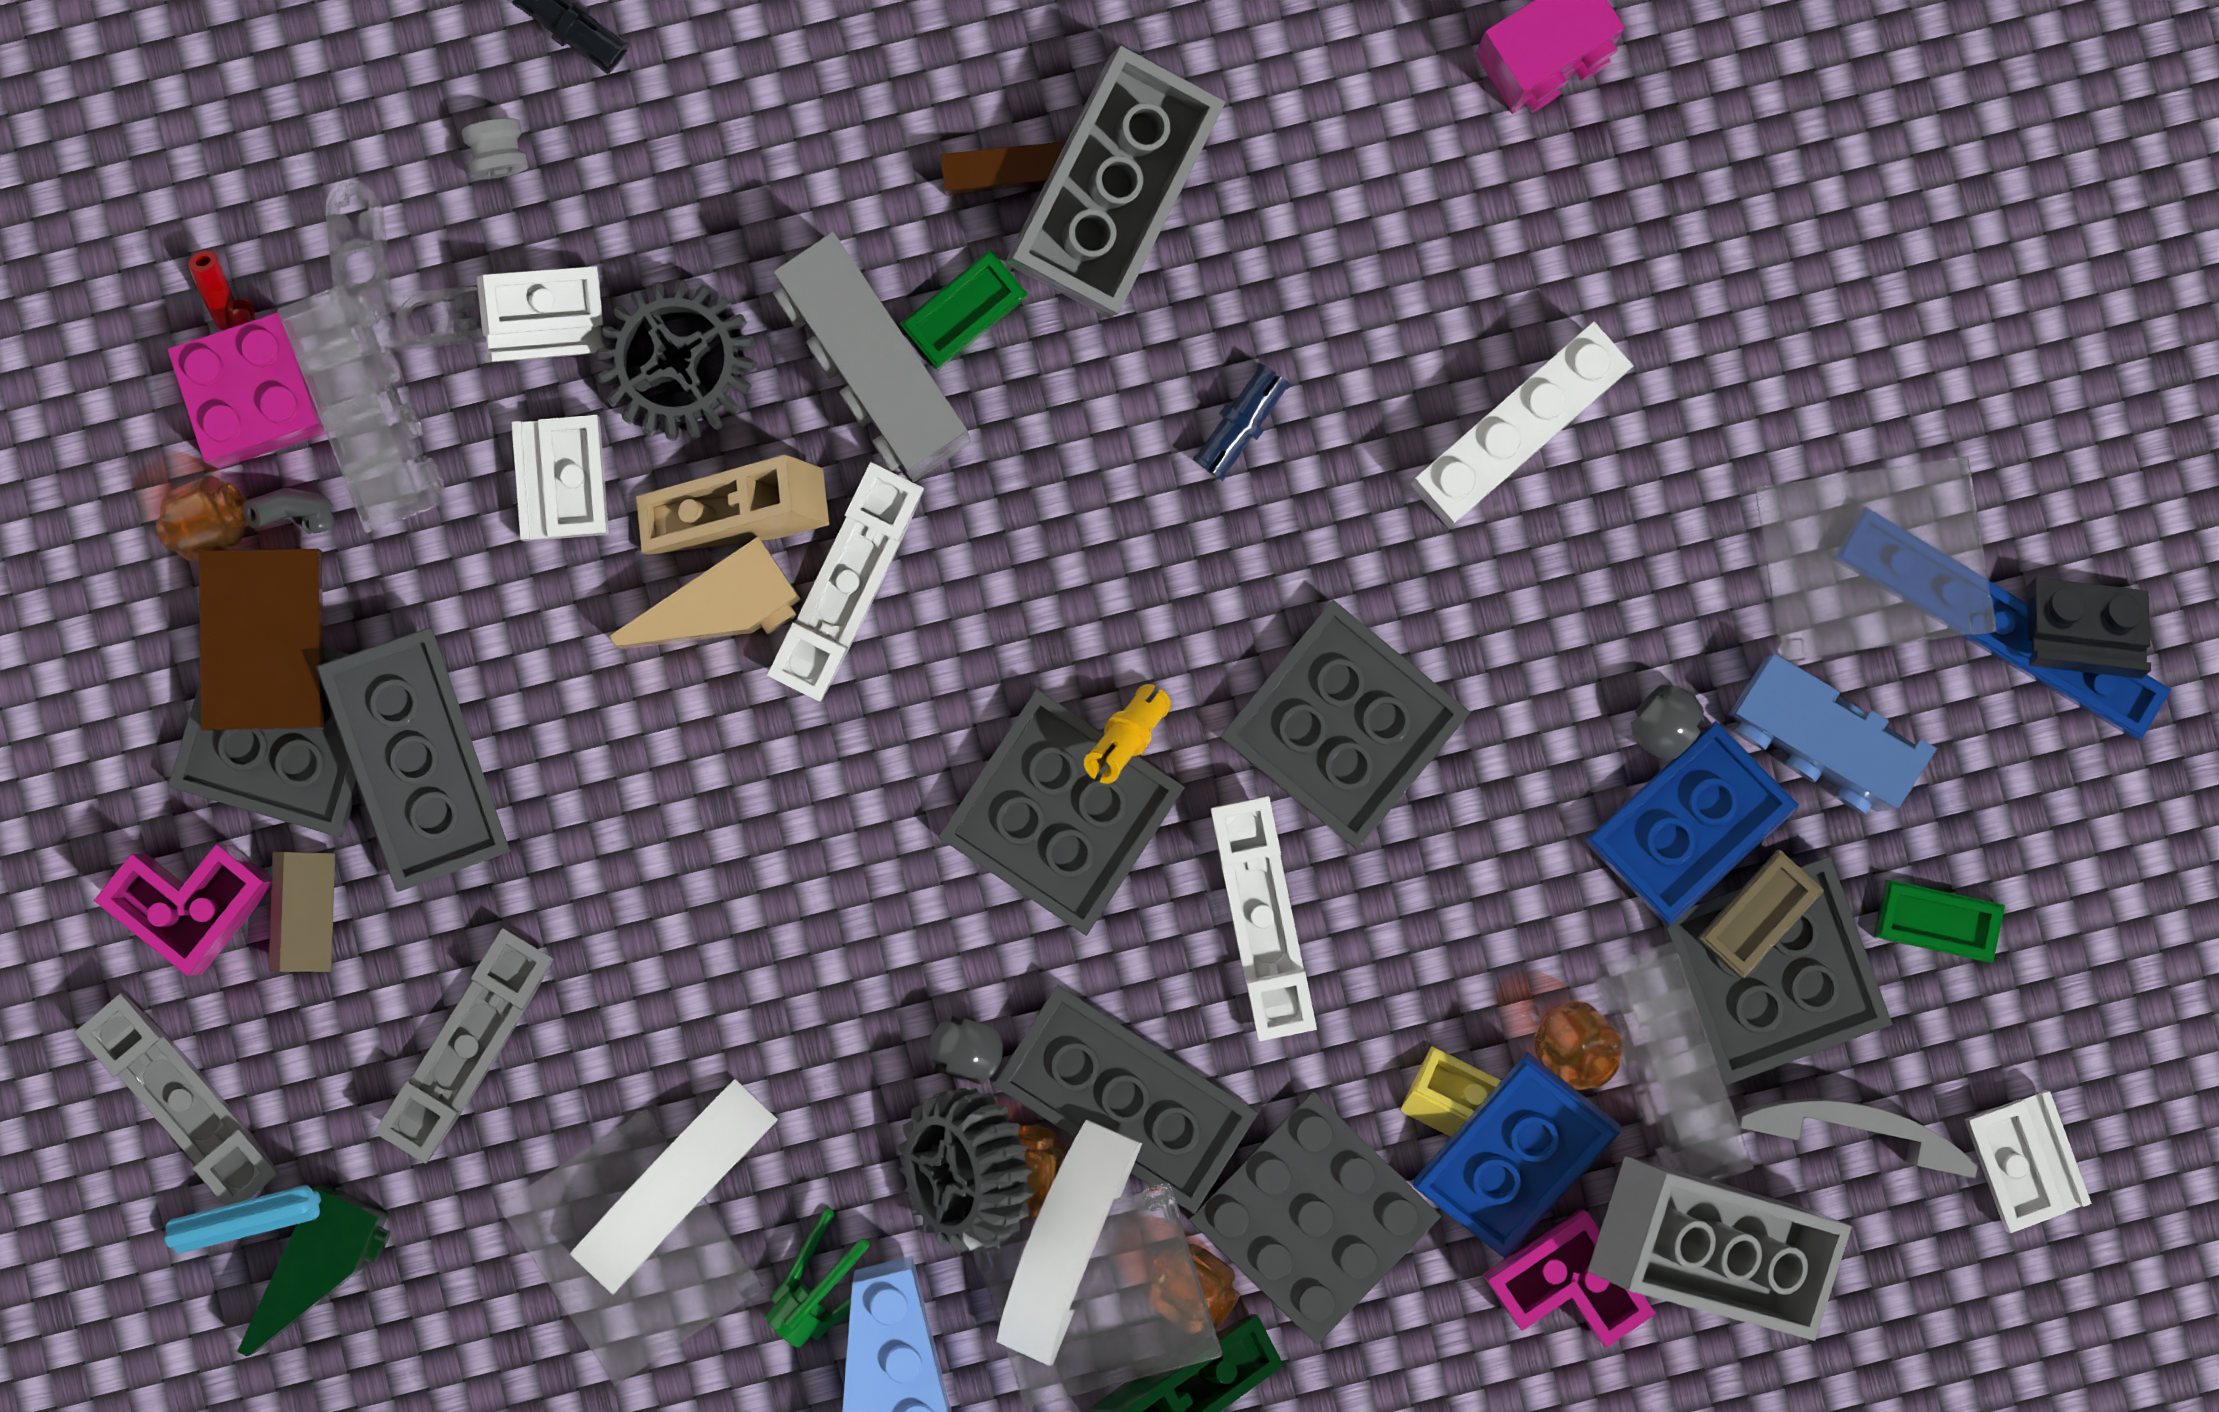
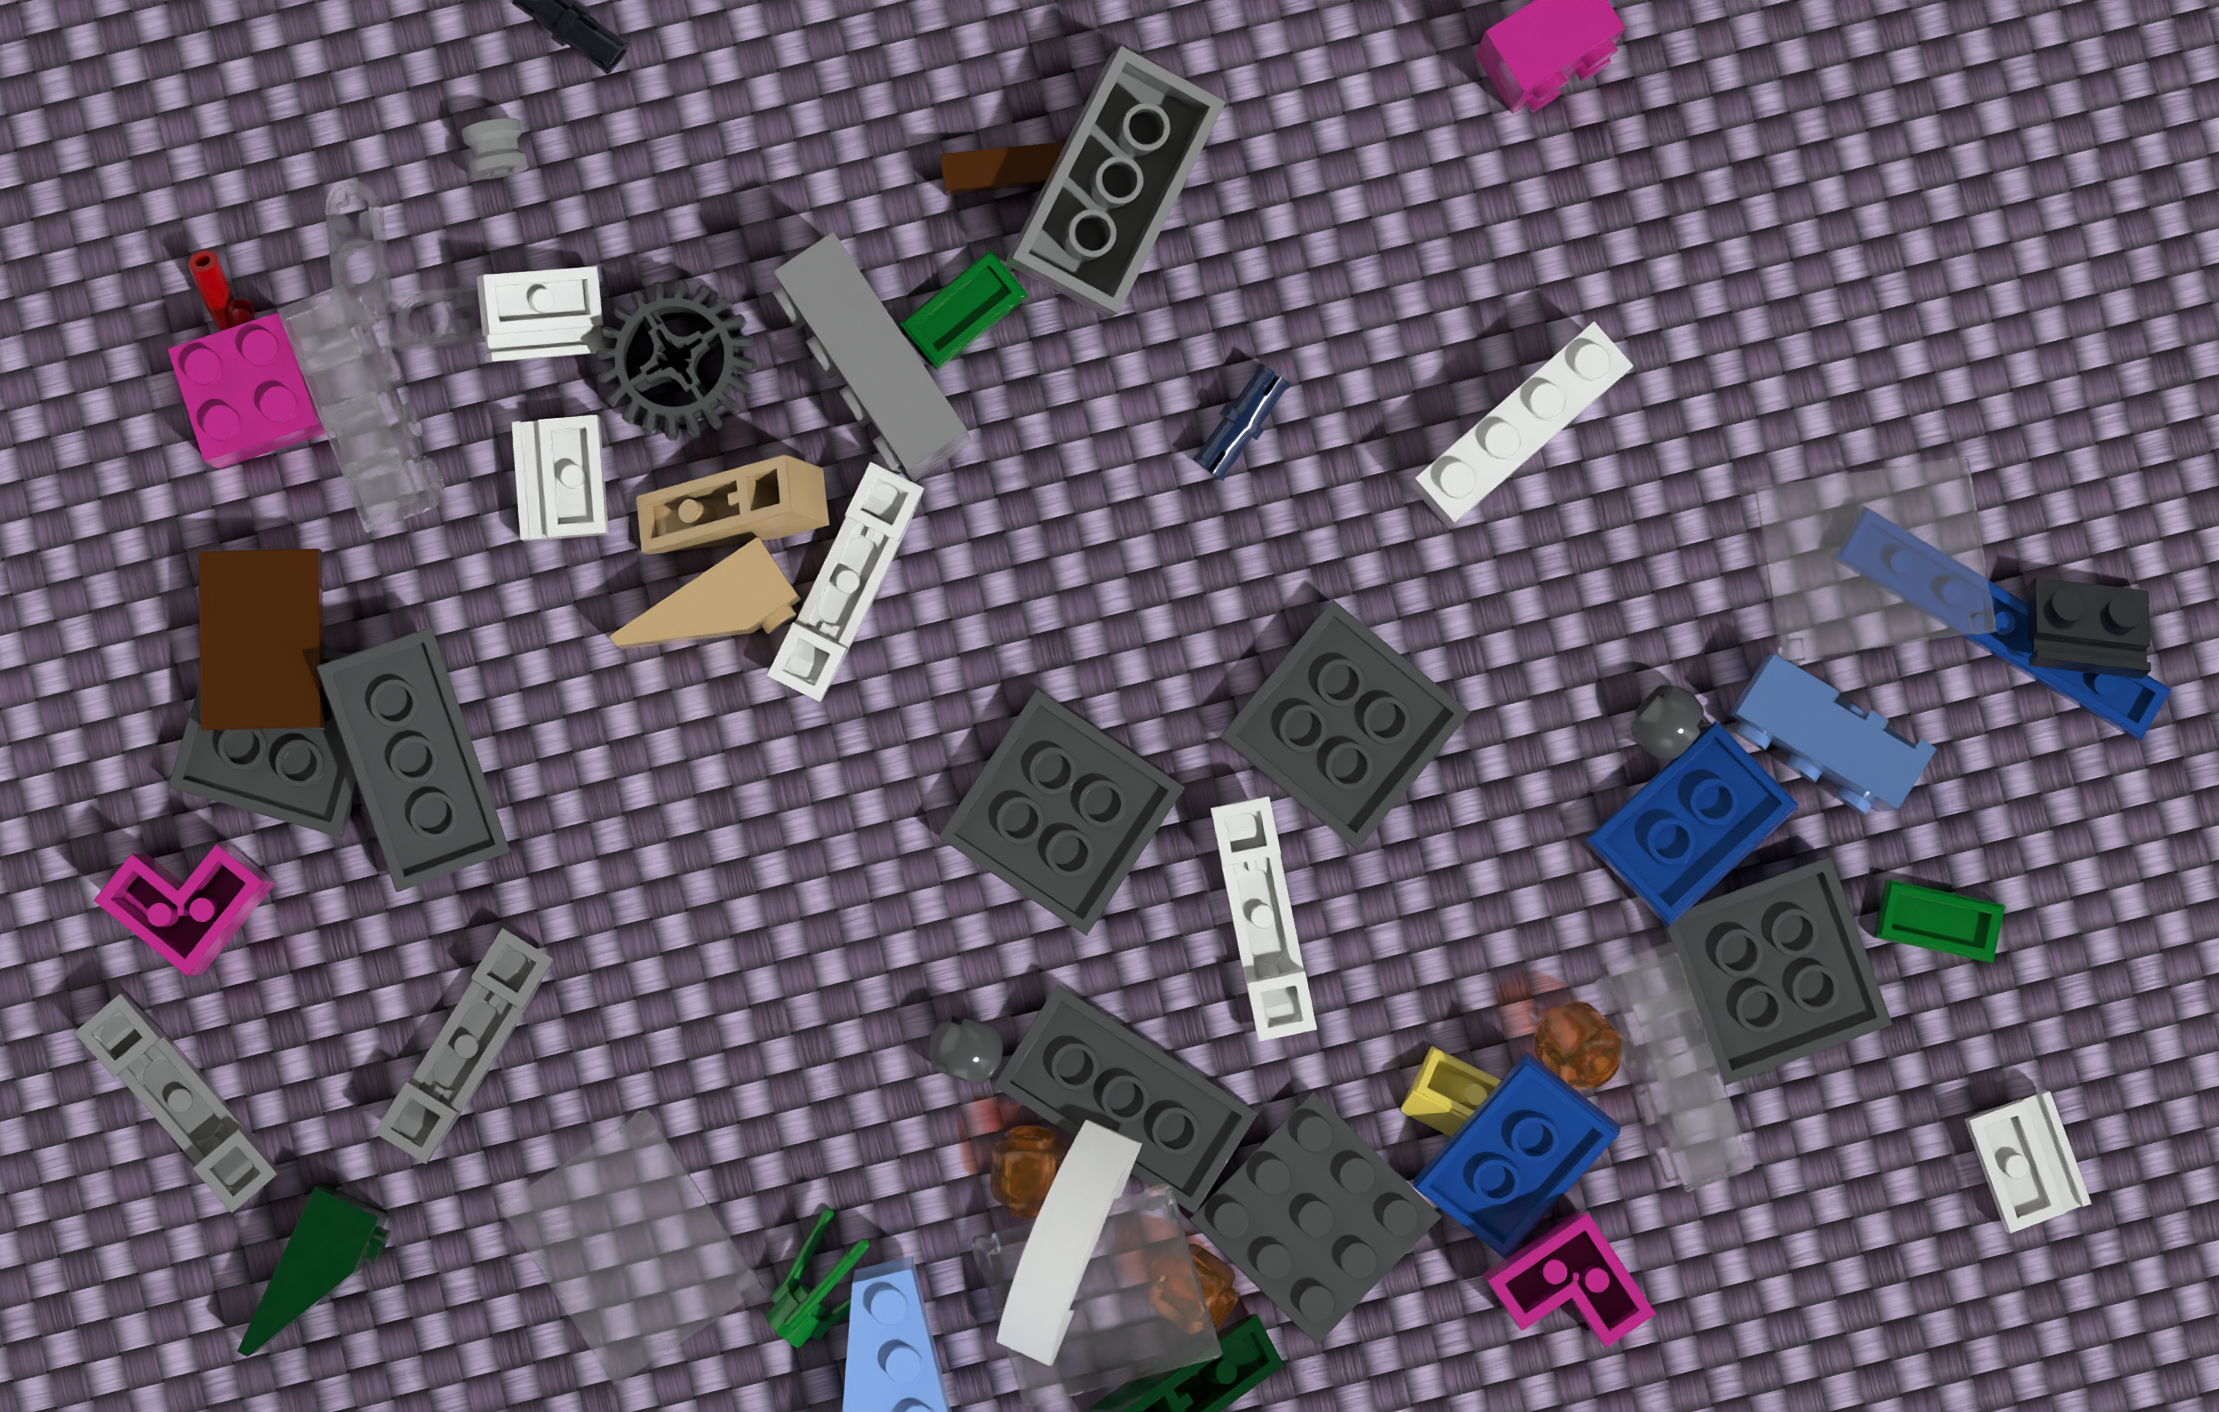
(201, 517): clear orange head -> none
(242, 1219): medium azure axle -> none
(289, 502): dark grey arm -> none
(301, 912): dark tan tile -> none
(673, 1186): white slope -> none
(966, 1169): dark grey gear -> none
(1127, 734): yellow pin -> none
(1719, 1248): light grey brick -> none
(1760, 914): dark tan tile -> none
(1925, 1148): light grey slope -> none

